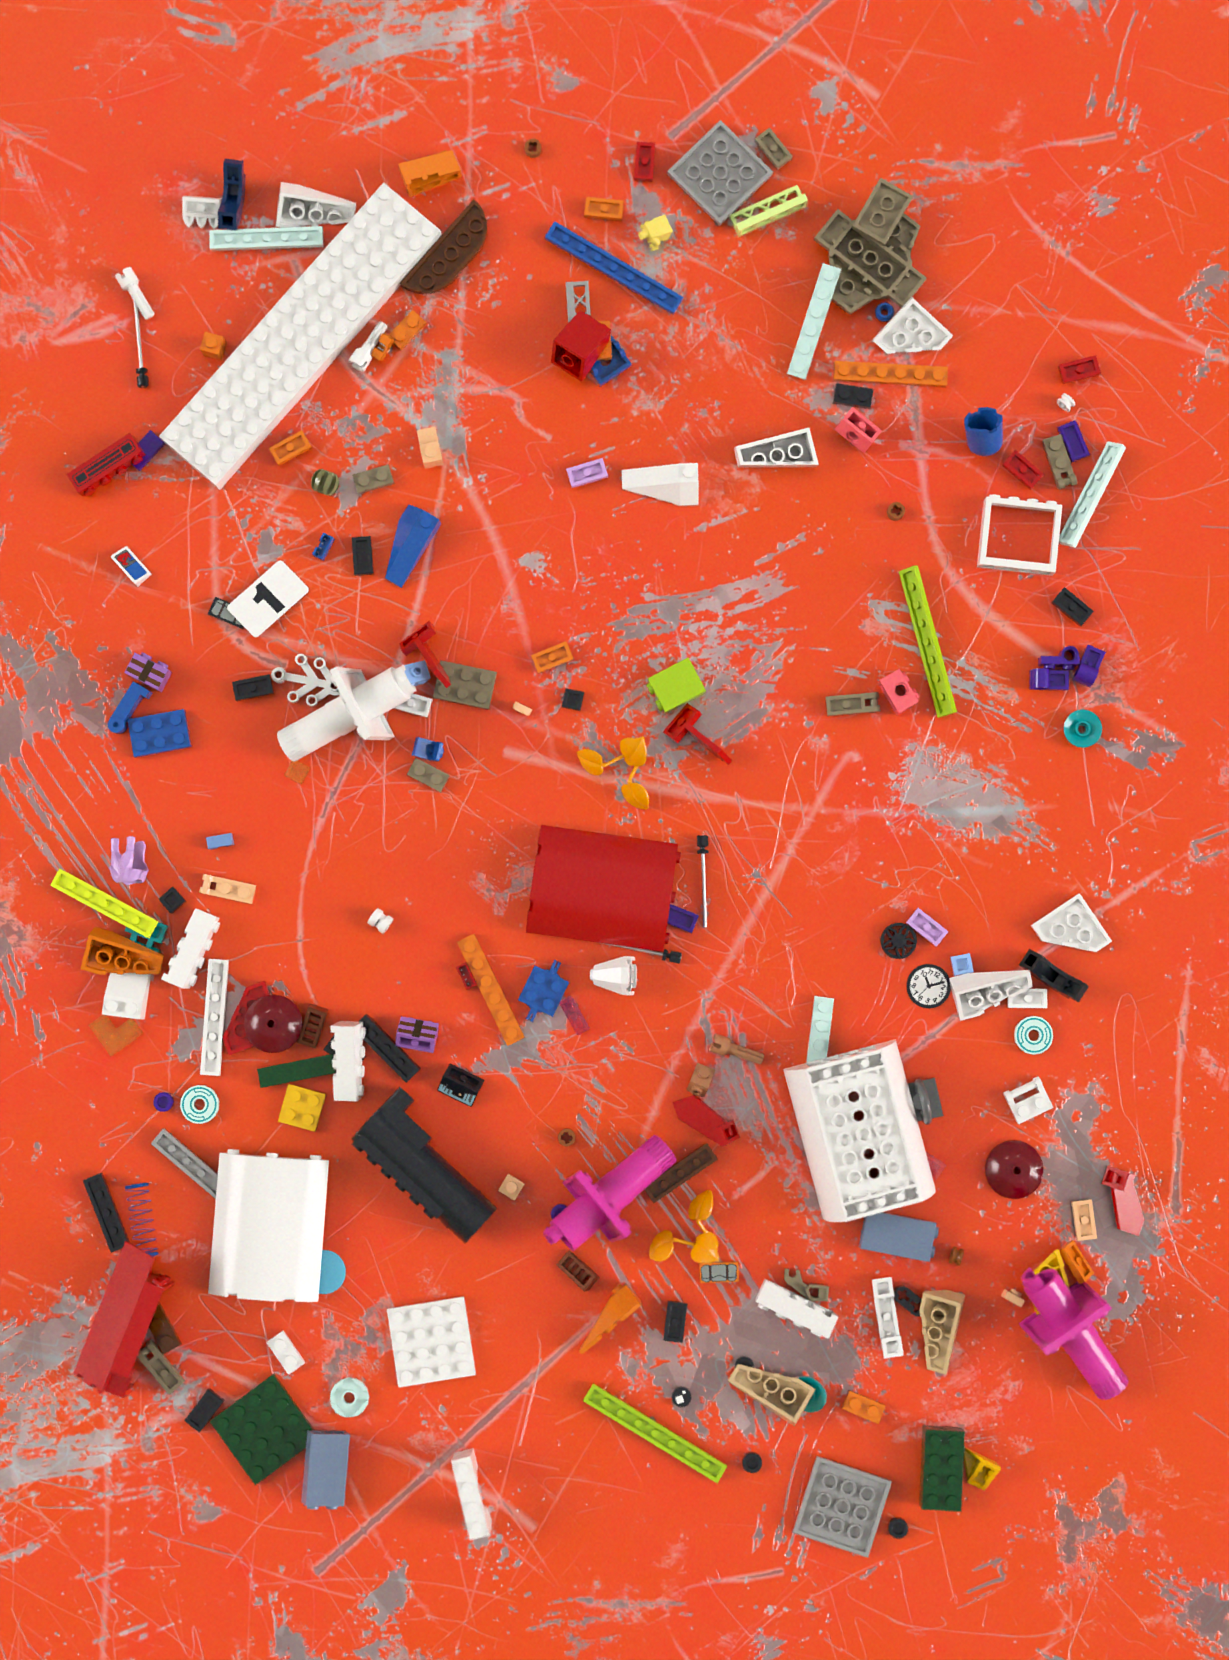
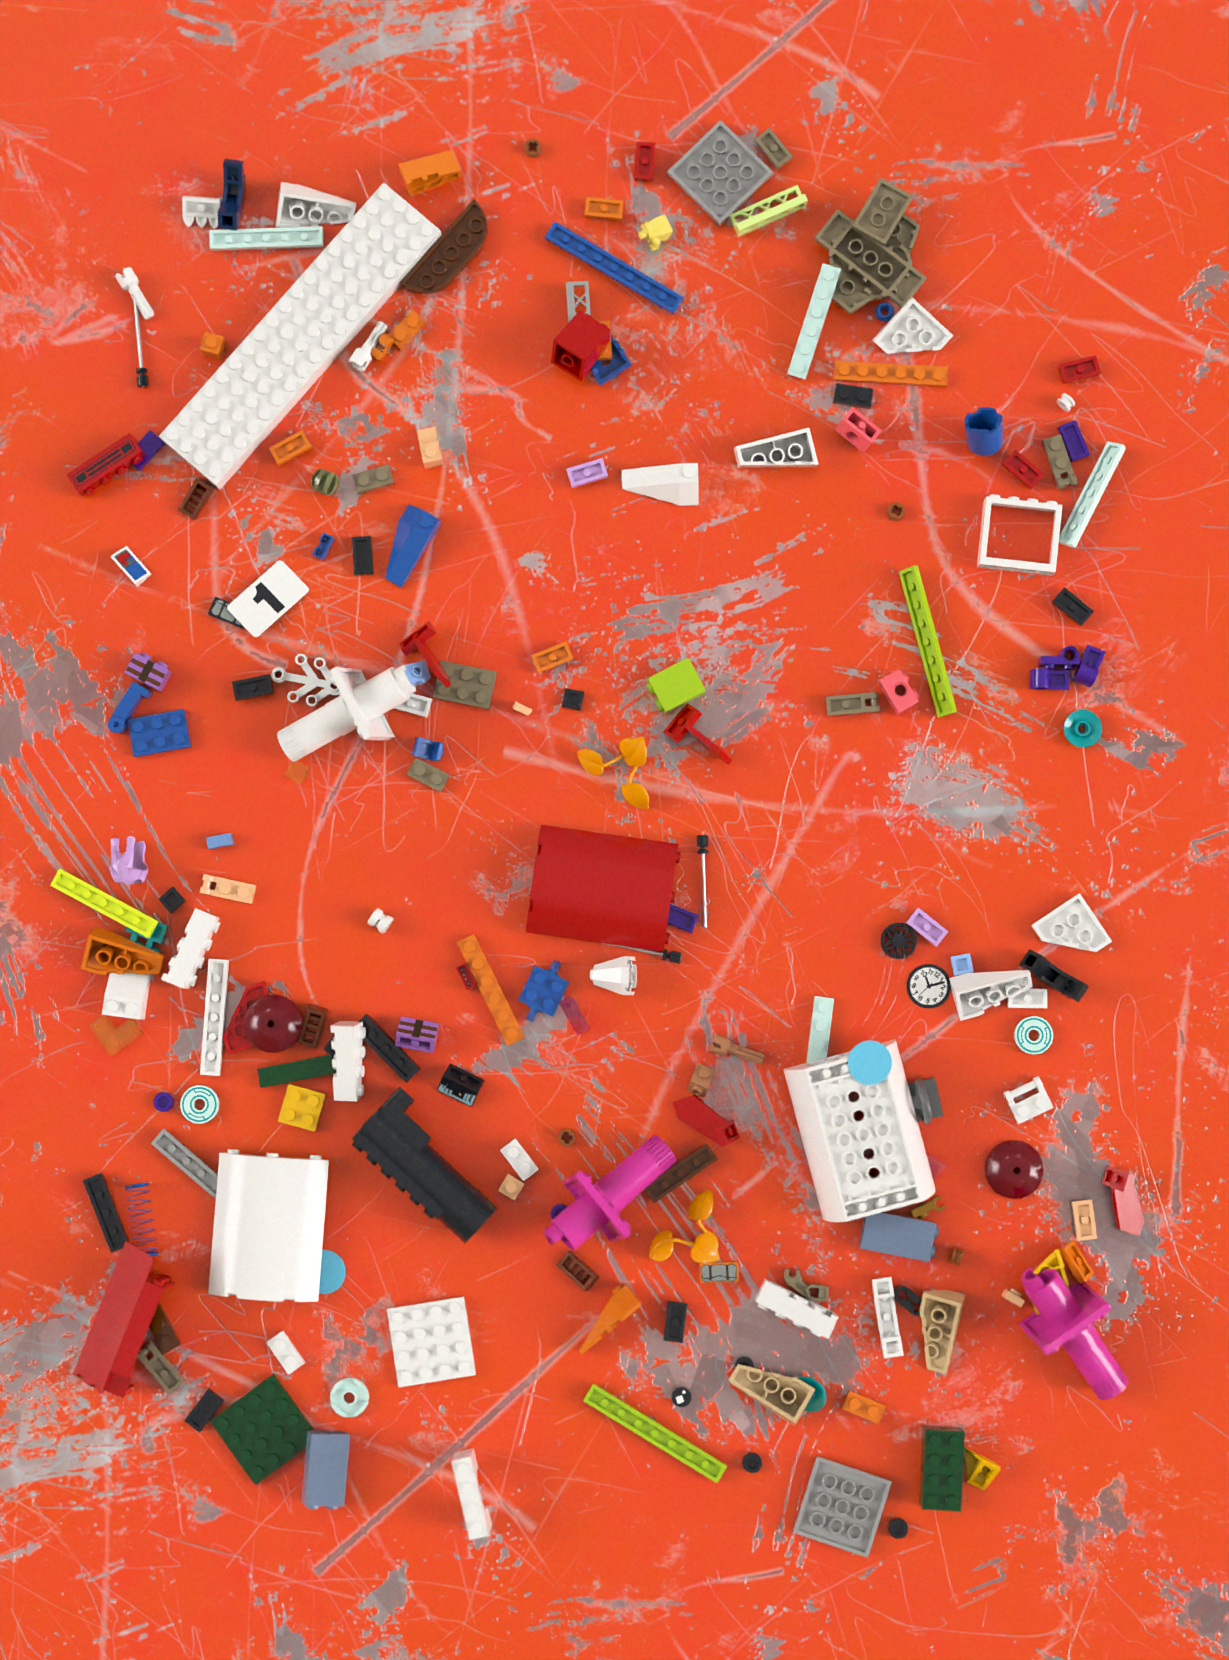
(194, 488): none -> copper slope
(519, 1159): none -> white plate
(870, 1062): none -> medium azure sticker
(922, 1209): none -> pearl gold plate

